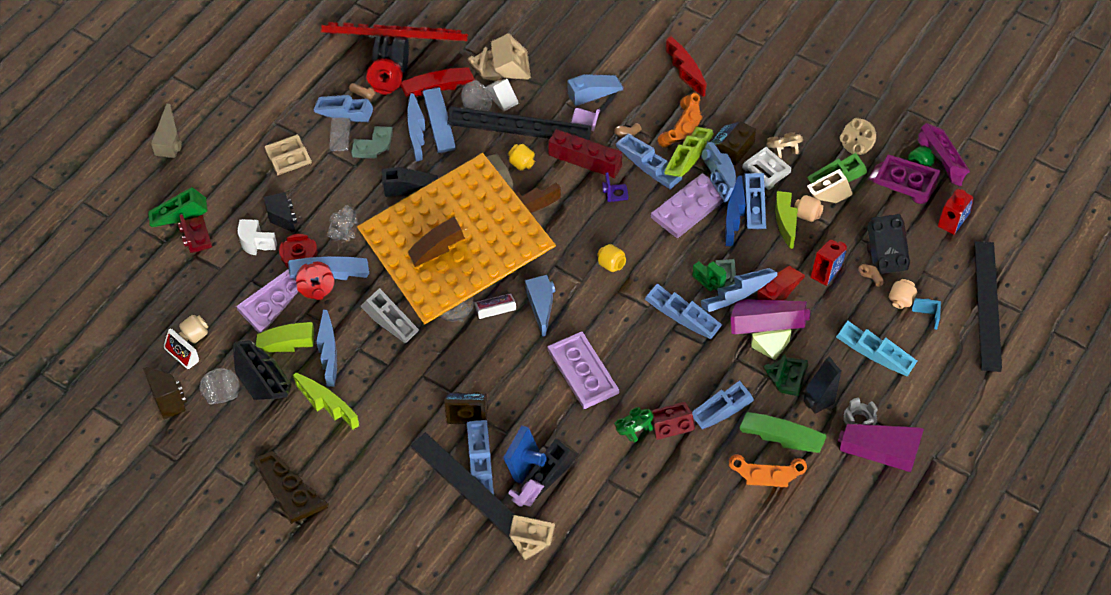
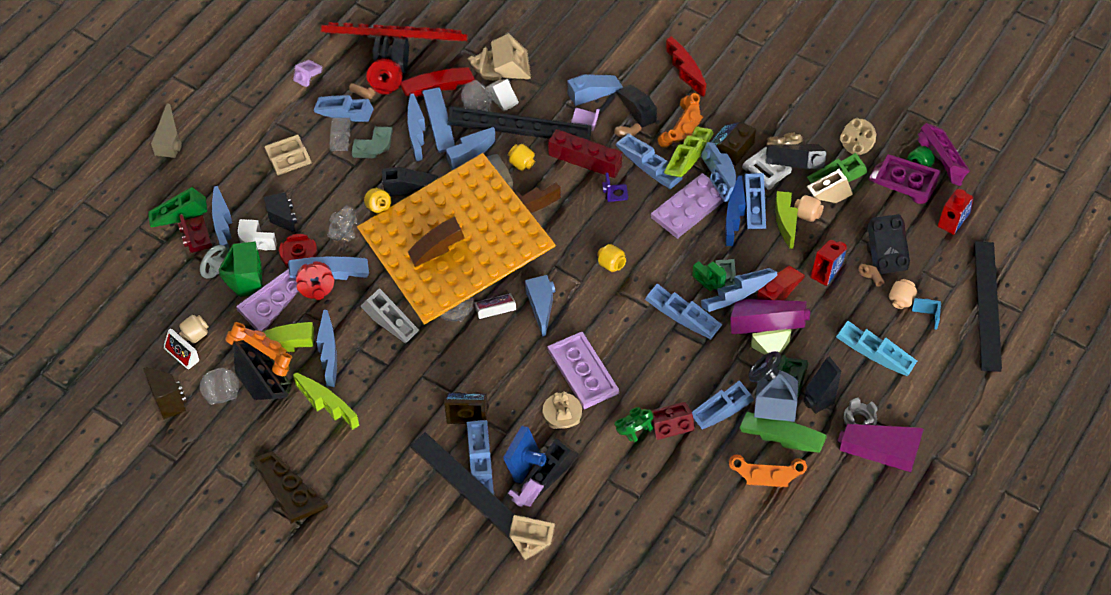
(221, 218): none -> medium blue slope
(238, 268): none -> green piece
(267, 346): none -> orange plate
(304, 71): none -> lavender bracket
(377, 200): none -> yellow head
(470, 147): none -> medium blue slope
(568, 410): none -> tan plate
(639, 105): none -> black slope
(775, 389): none -> sand blue piece
(796, 155): none -> black slope

